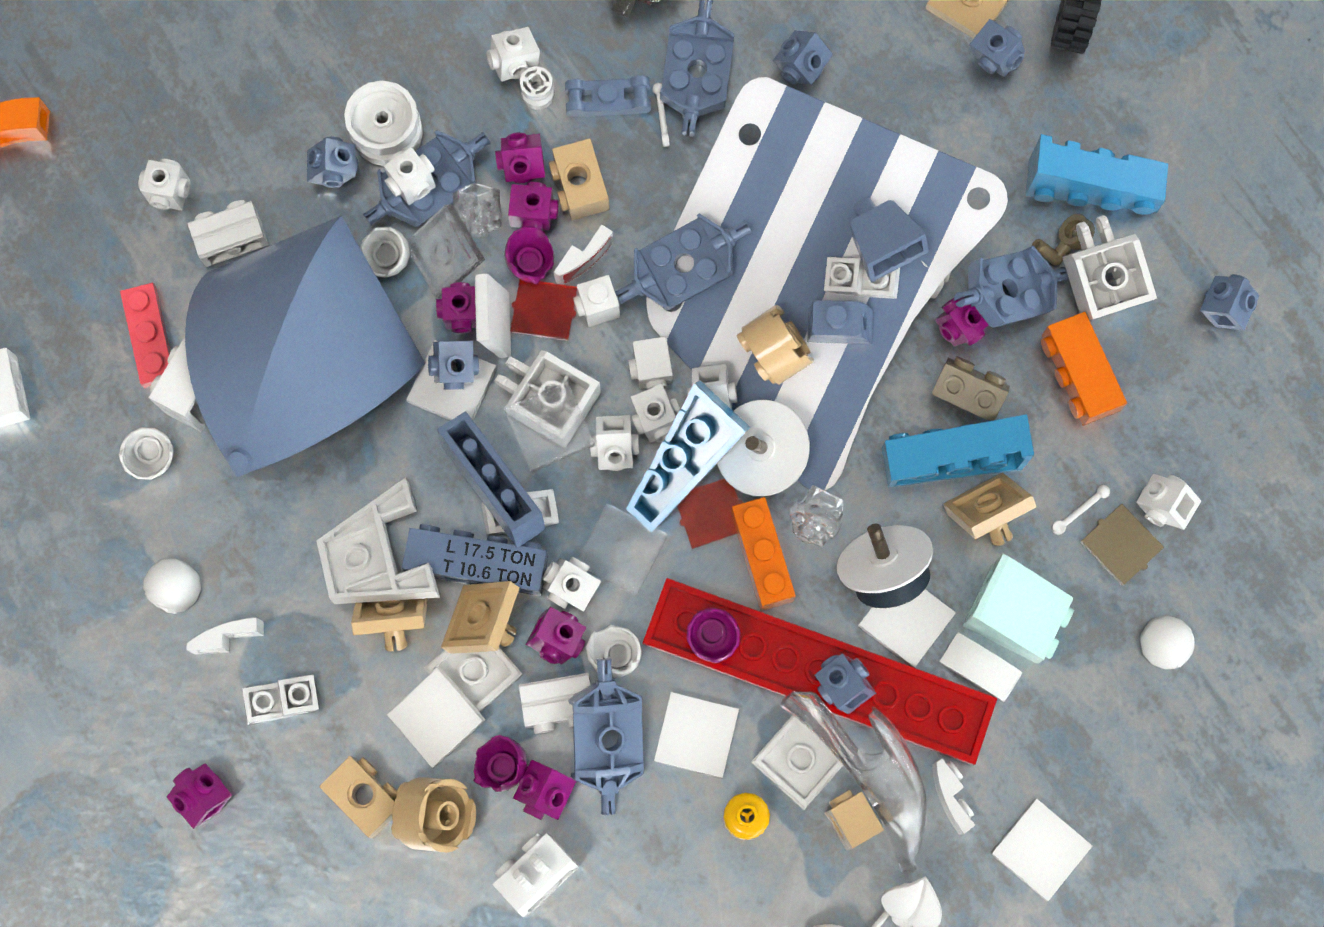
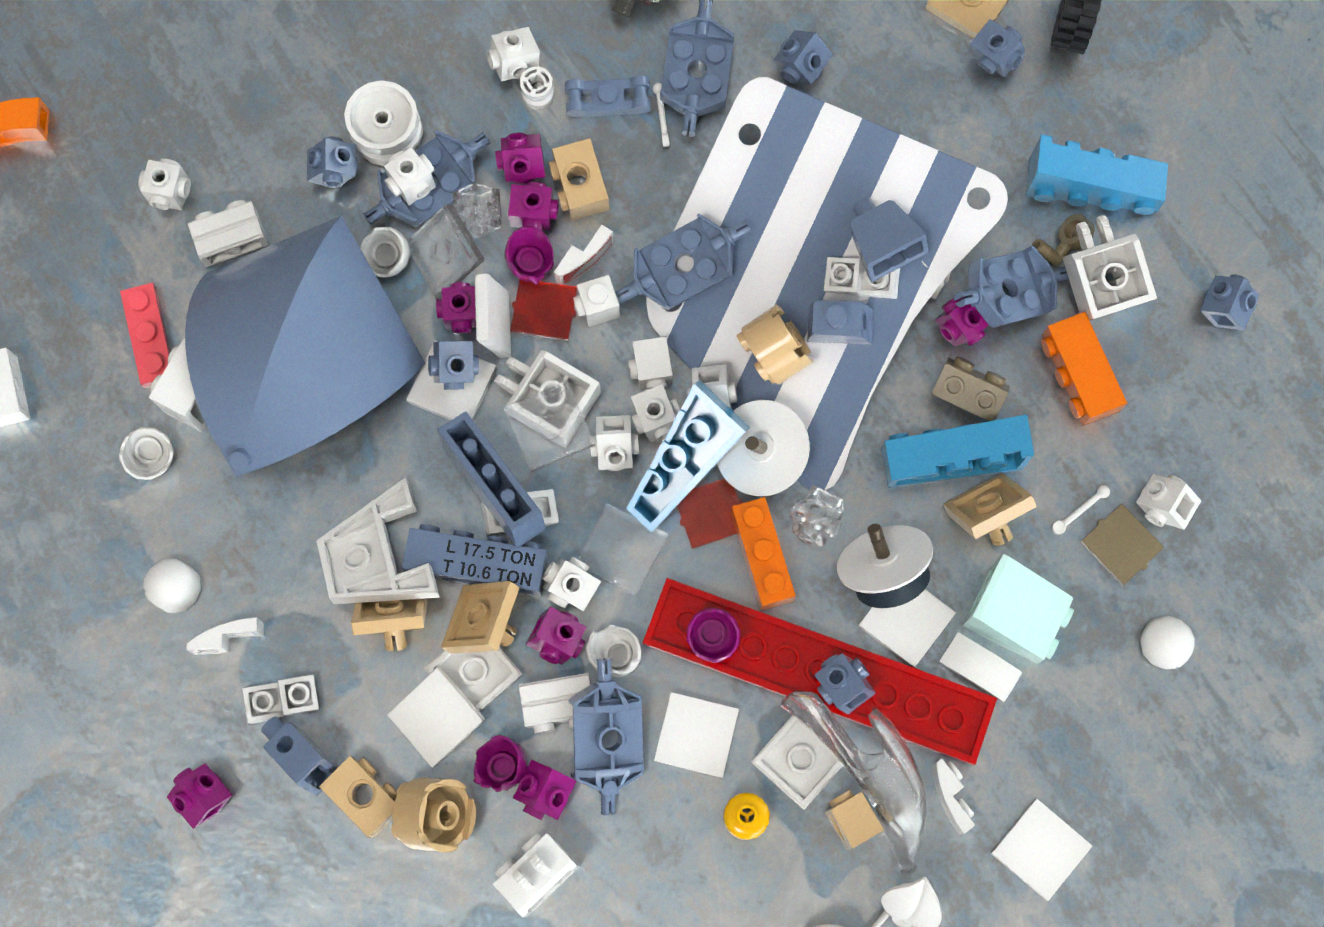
(297, 755): none -> sand blue torso

